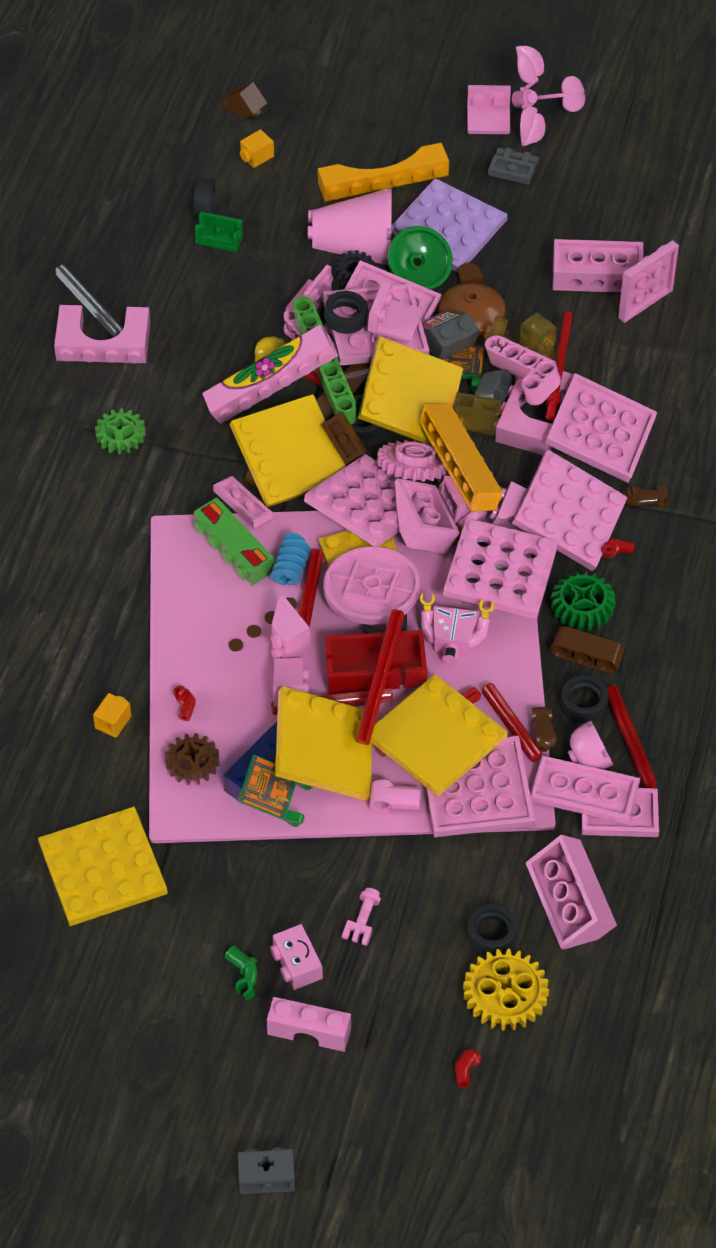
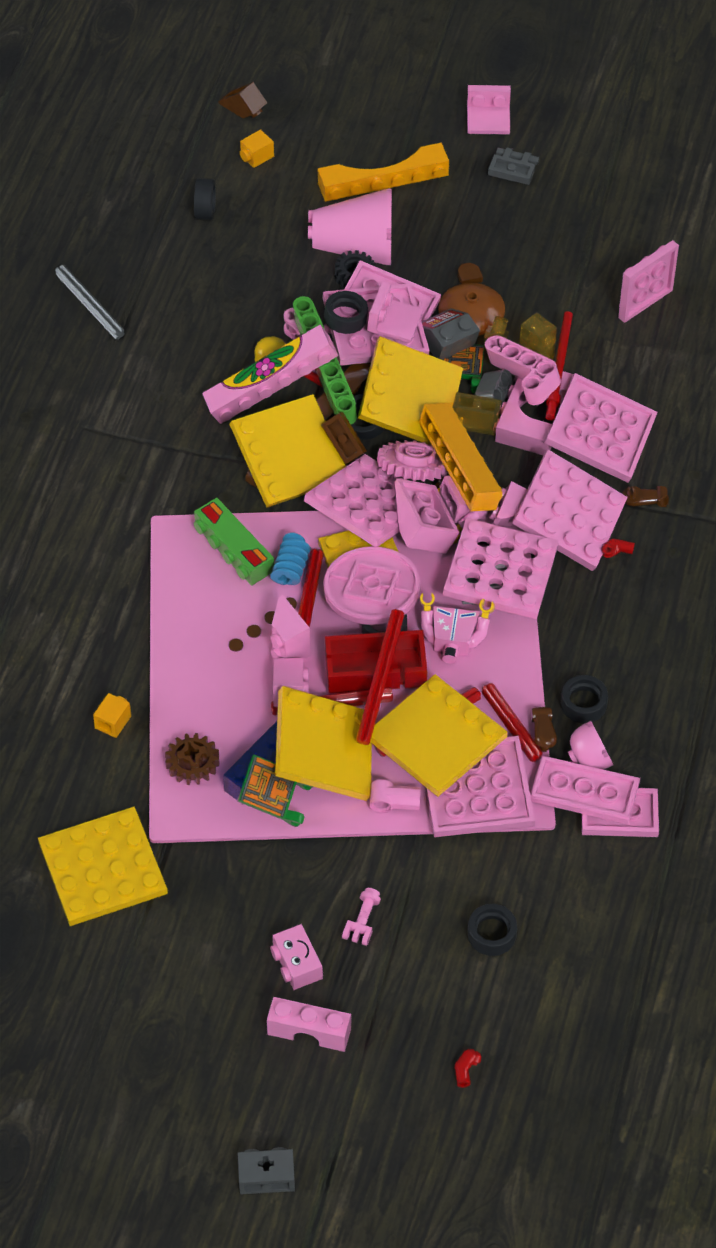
(120, 431): bright green gear -> none
(126, 347): bright pink arch -> none
(186, 700): red arm -> none
(219, 231): green hinge -> none
(243, 502): bright pink tile -> none
(247, 968): green piece -> none
(315, 289): bright pink bracket -> none
(428, 248): green dish -> none
(455, 215): lavender plate -> none
(505, 989): yellow gear -> none
(532, 123): bright pink plant -> none
(570, 892): bright pink slope -> none
(584, 609): green gear -> none
(587, 649): reddish brown beam -> none
(593, 264): bright pink brick -> none
(630, 738): red axle -> none

